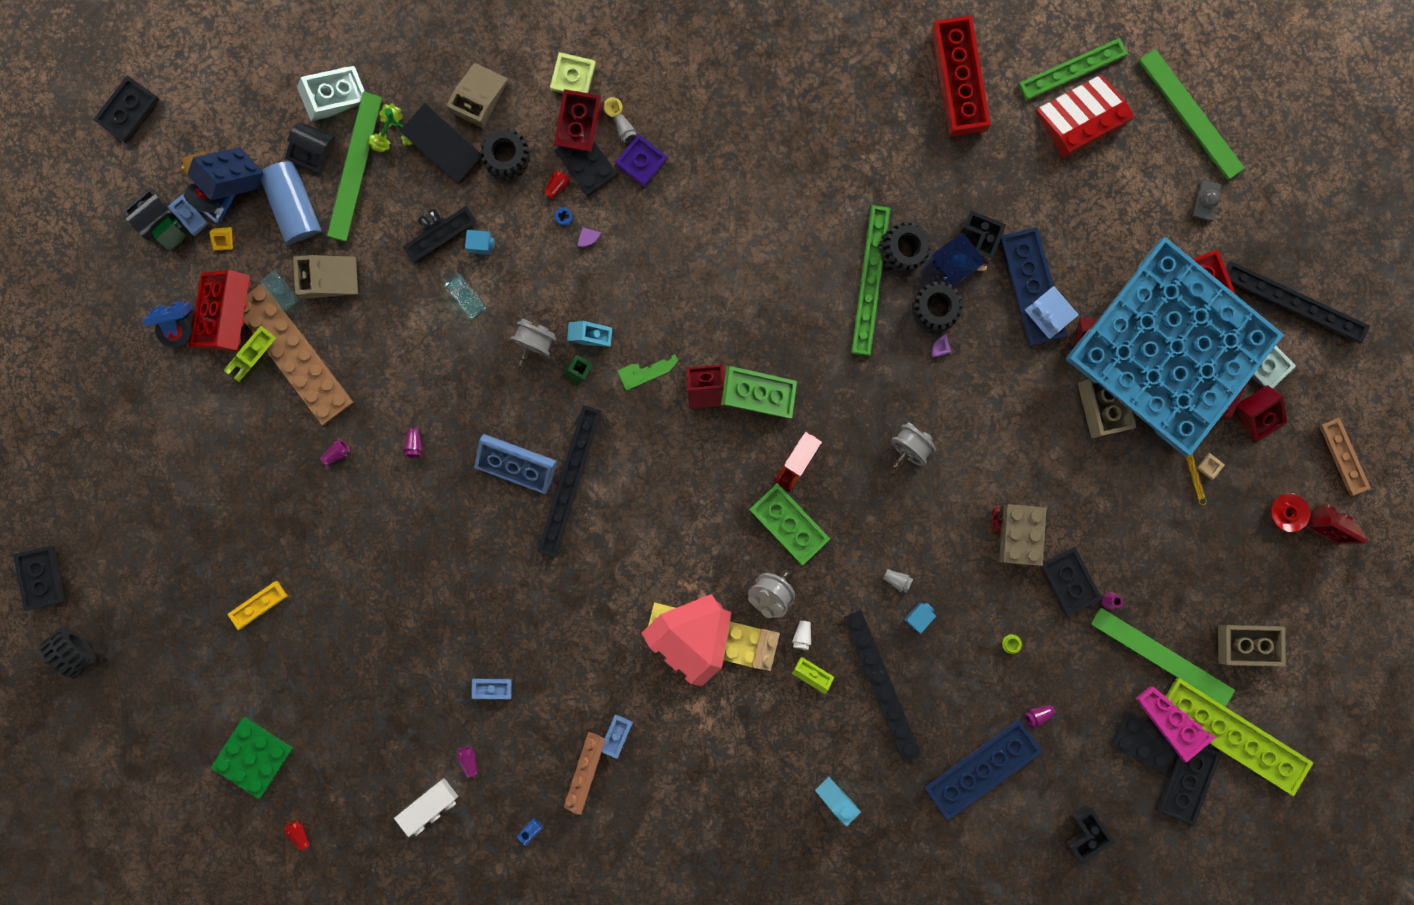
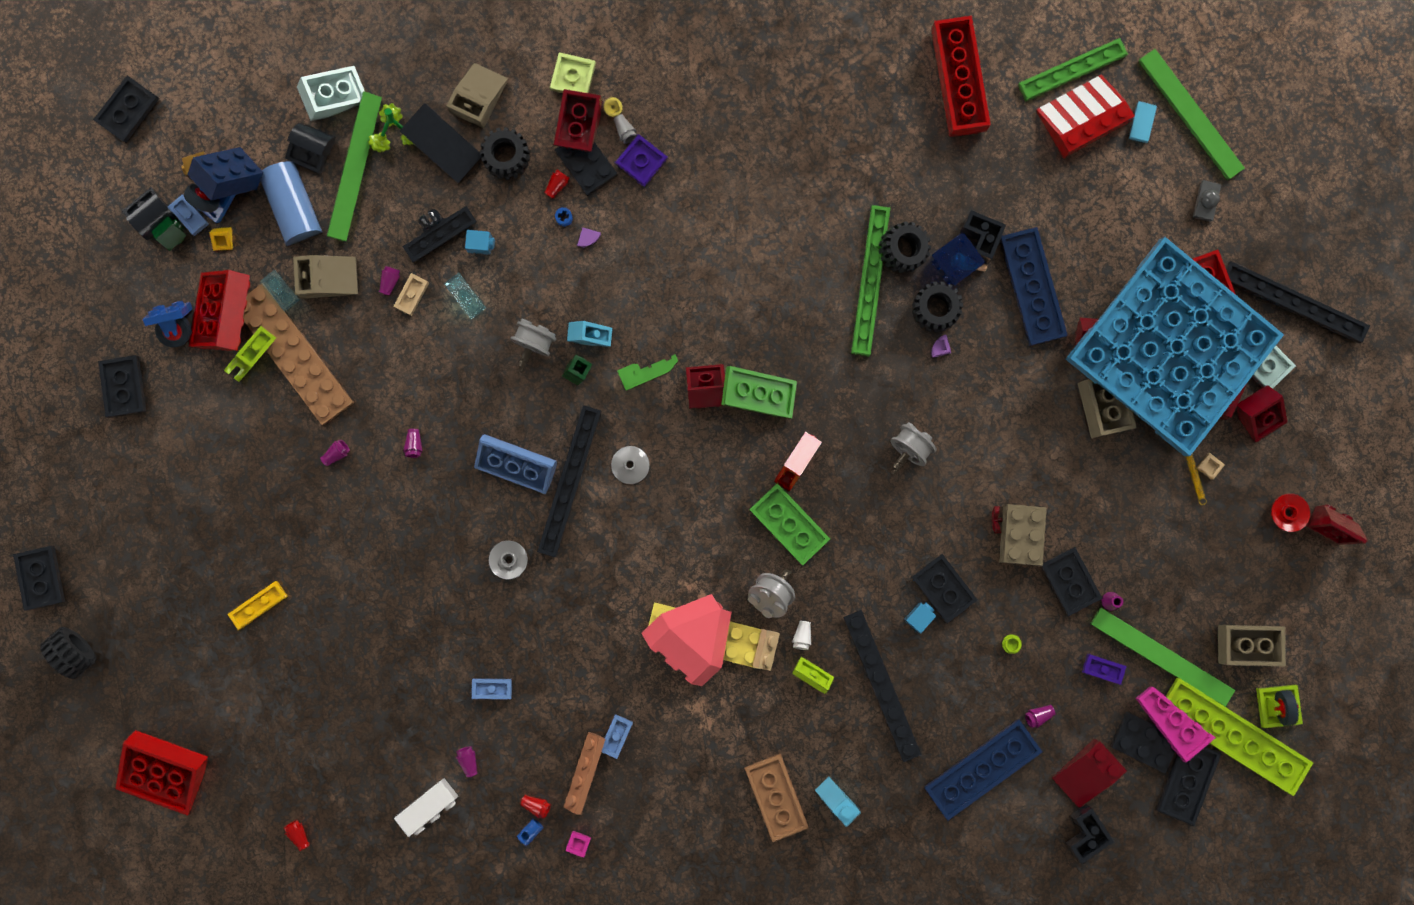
(122, 386): none -> black plate
(160, 772): none -> red slope
(252, 757): green plate -> none
(388, 279): none -> magenta cone
(411, 294): none -> tan plate
(498, 557): none -> light grey dish
(536, 806): none -> red cone
(578, 844): none -> dark pink plate
(634, 474): none -> light grey dish
(776, 797): none -> medium nougat tile
(898, 580): light grey cone -> none
(944, 588): none -> black plate
(1051, 312): light blue hinge -> none
(1089, 773): none -> dark red slope
(1104, 669): none -> dark purple plate
(1142, 122): none -> medium azure tile
(1279, 706): none -> lime plate
(1344, 457): medium nougat plate -> none

